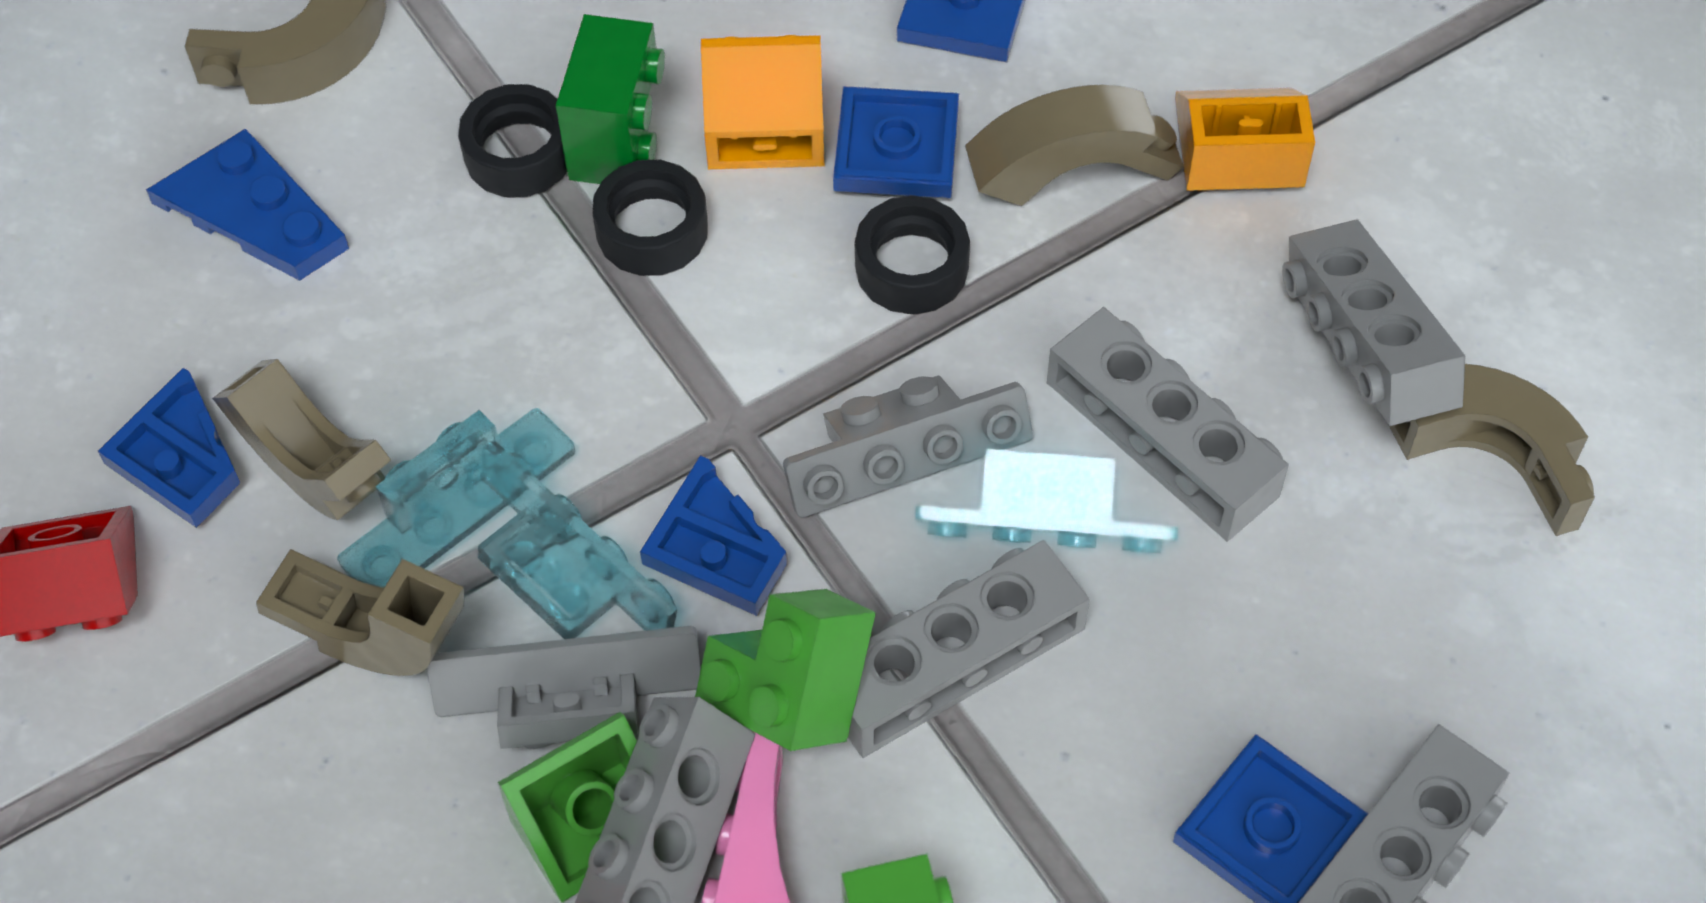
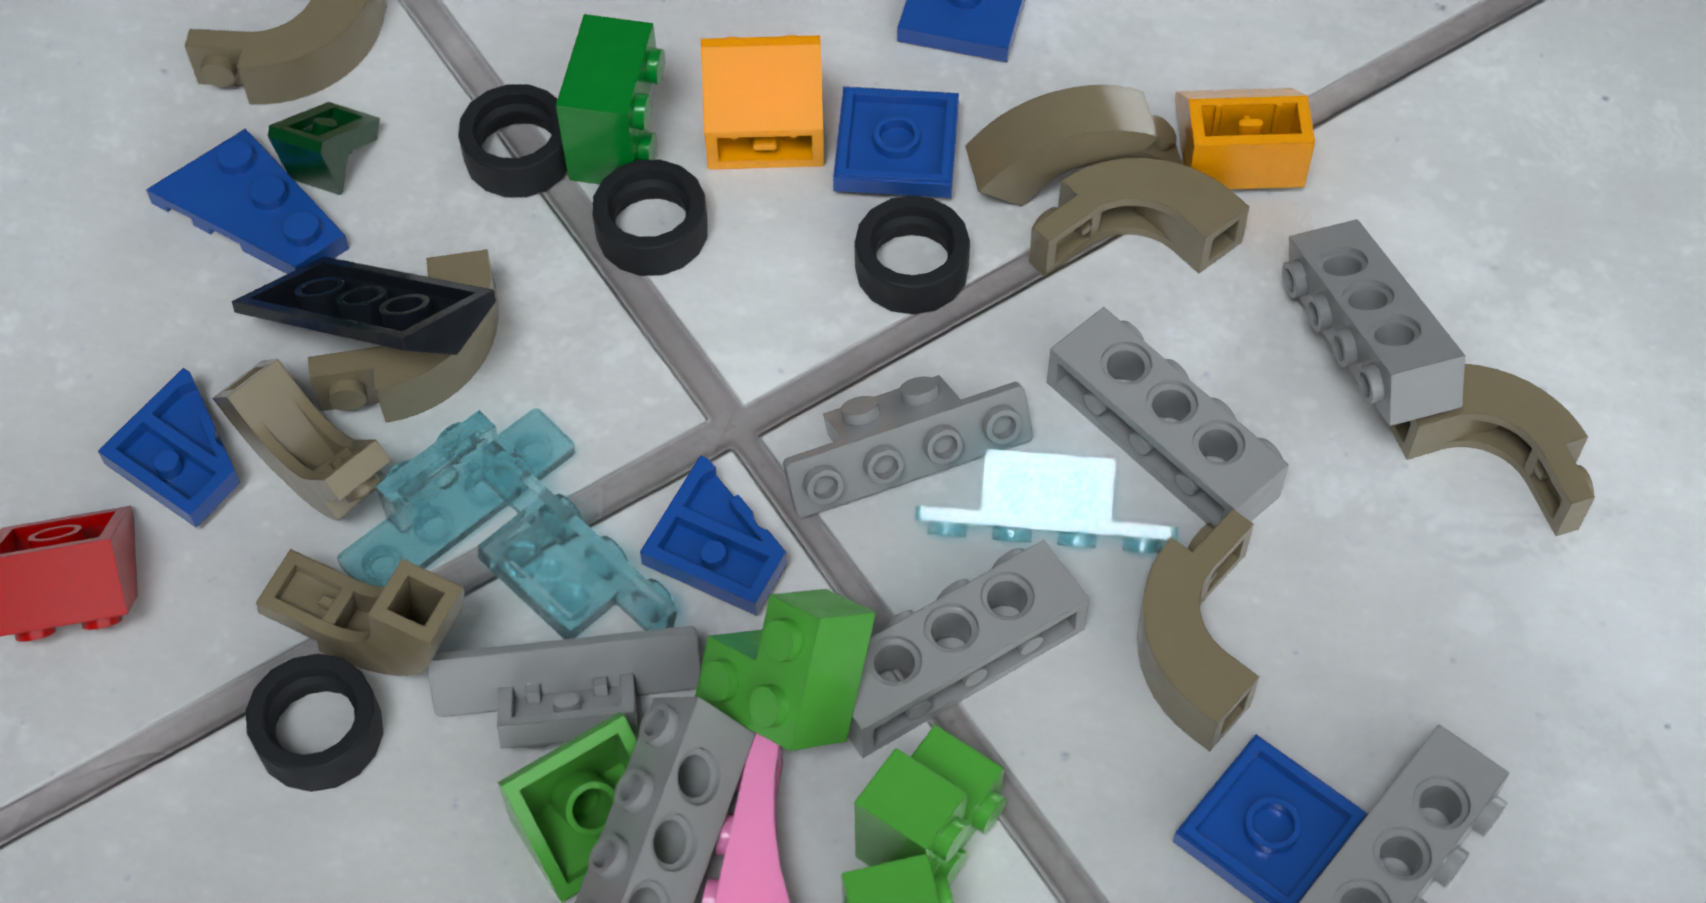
(293, 681): none -> black tyre
(318, 142): none -> dark green slope
(373, 305): none -> black slope
(409, 380): none -> dark tan arch
(928, 804): none -> bright green brick
(1141, 198): none -> dark tan arch
(1182, 664): none -> dark tan arch

